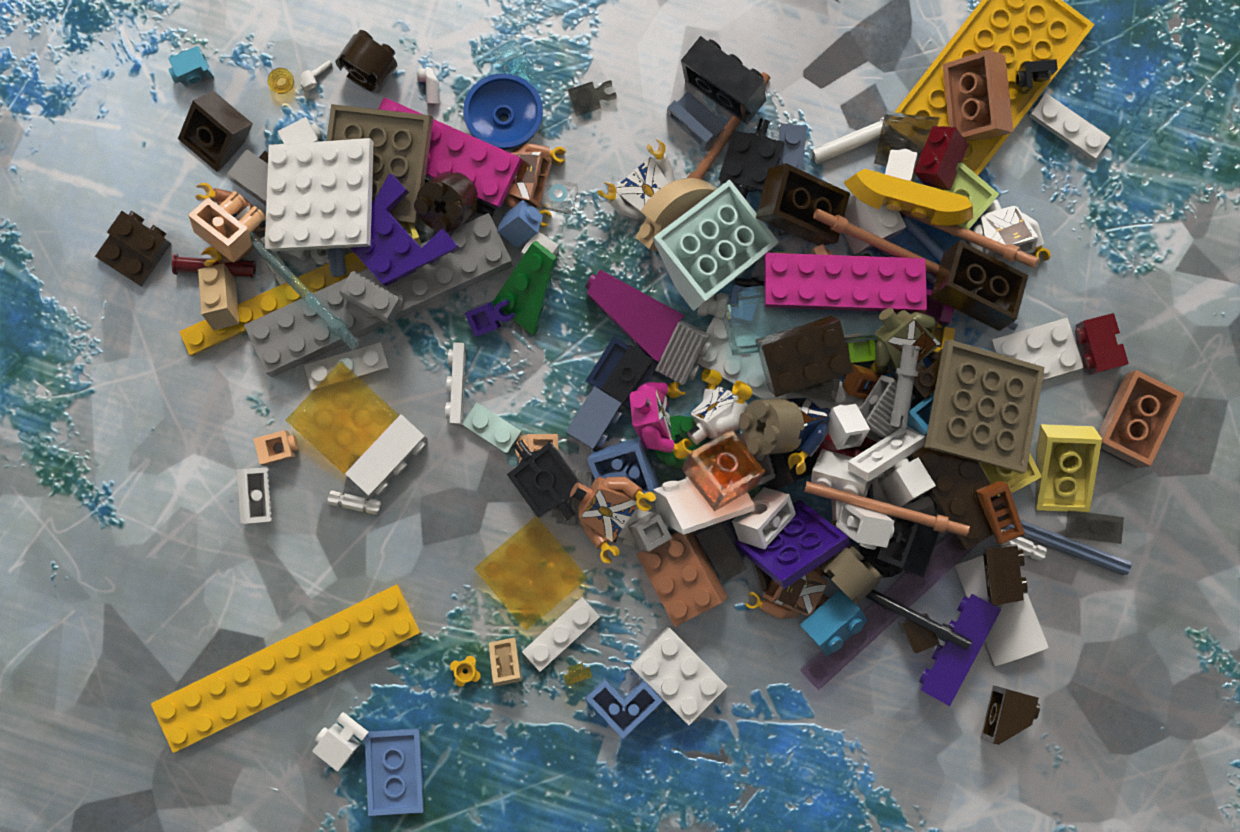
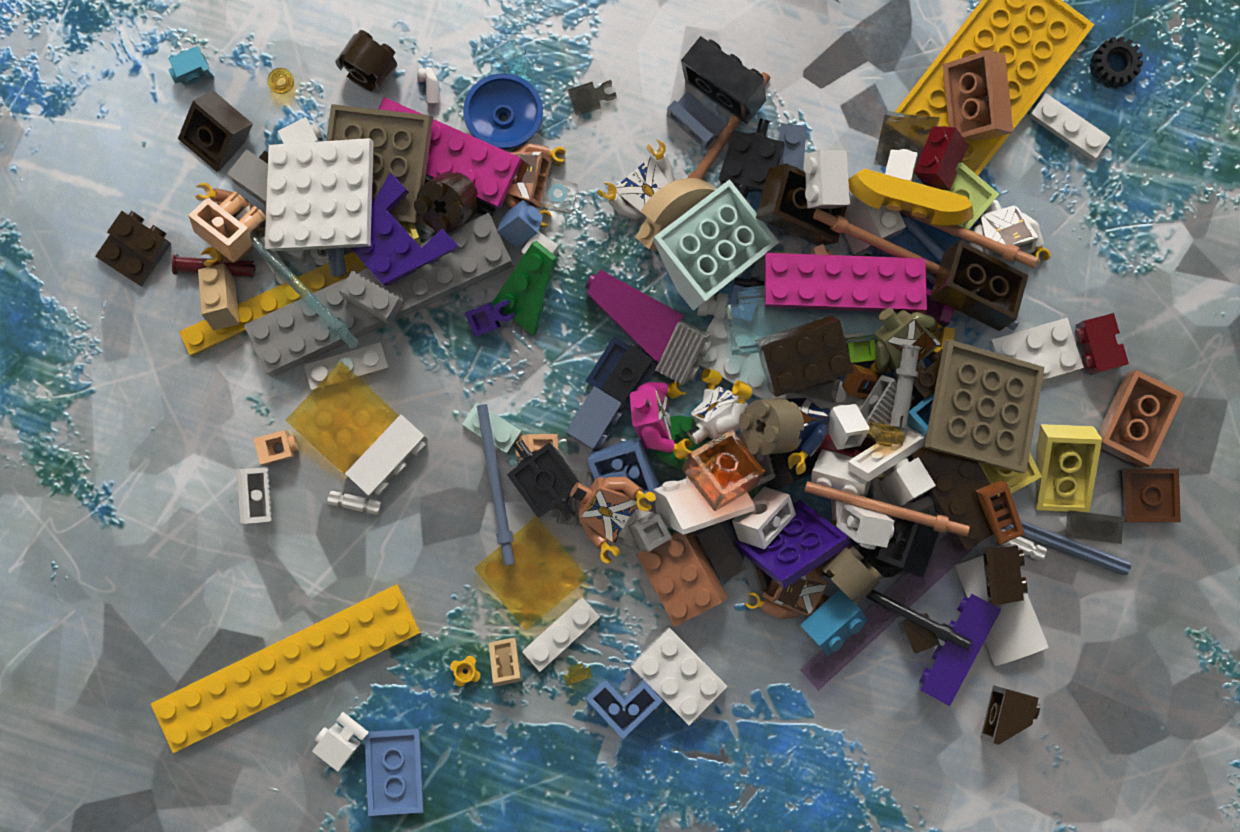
(308, 77): white hand -> none
(456, 384): white plate -> none
(504, 536): none -> sand blue bar
(826, 179): none -> white brick
(847, 142): white pin -> none
(886, 434): none -> clear yellow plate
(1035, 70): black bracket -> none
(1123, 49): none -> black tyre
(1151, 495): none -> reddish brown plate

